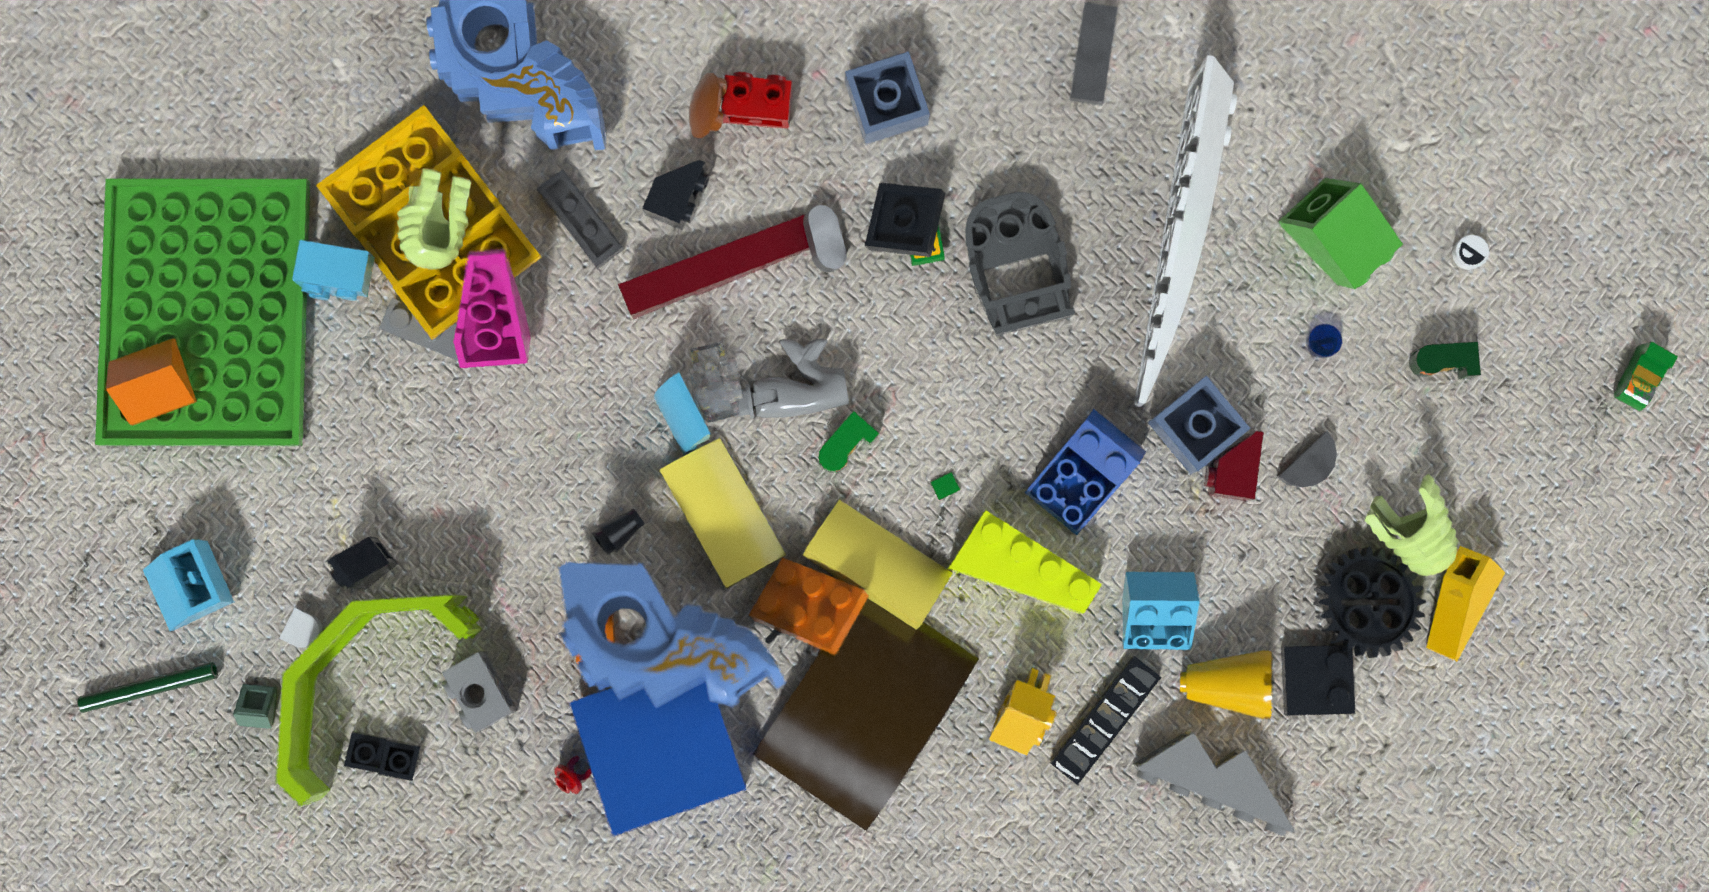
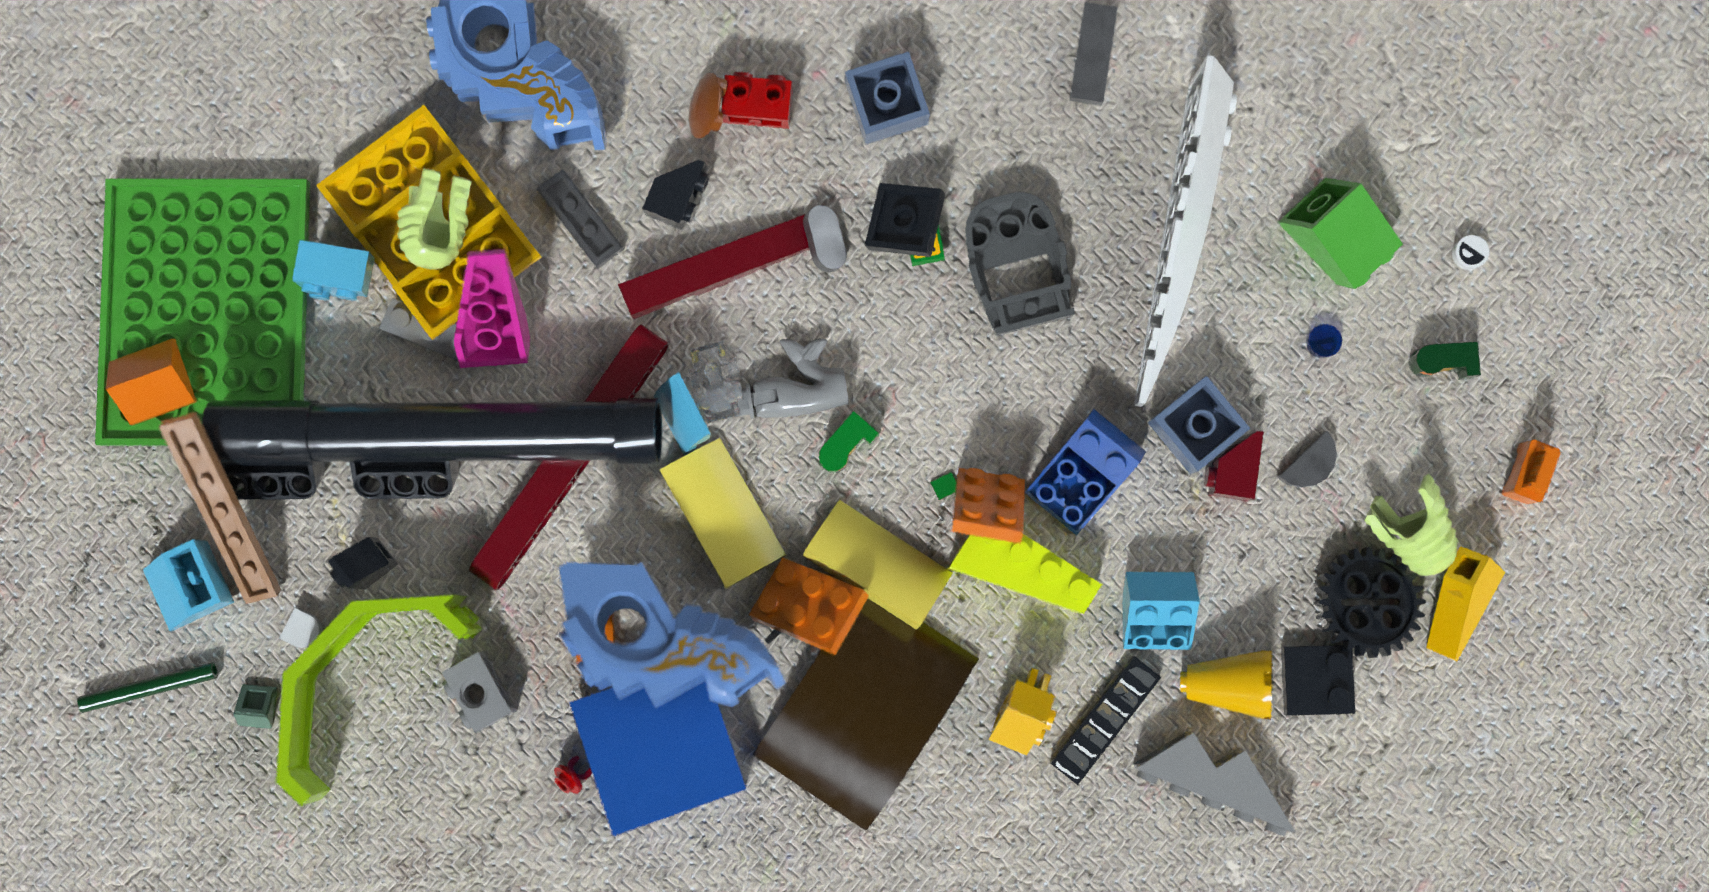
(220, 507): none -> medium nougat plate
(382, 755): black slope -> none
(416, 441): none -> black piece
(555, 478): none -> dark red beam
(616, 532): black cone -> none
(989, 505): none -> orange plate
(1531, 472): none -> orange piece
(1643, 375): green leg -> none

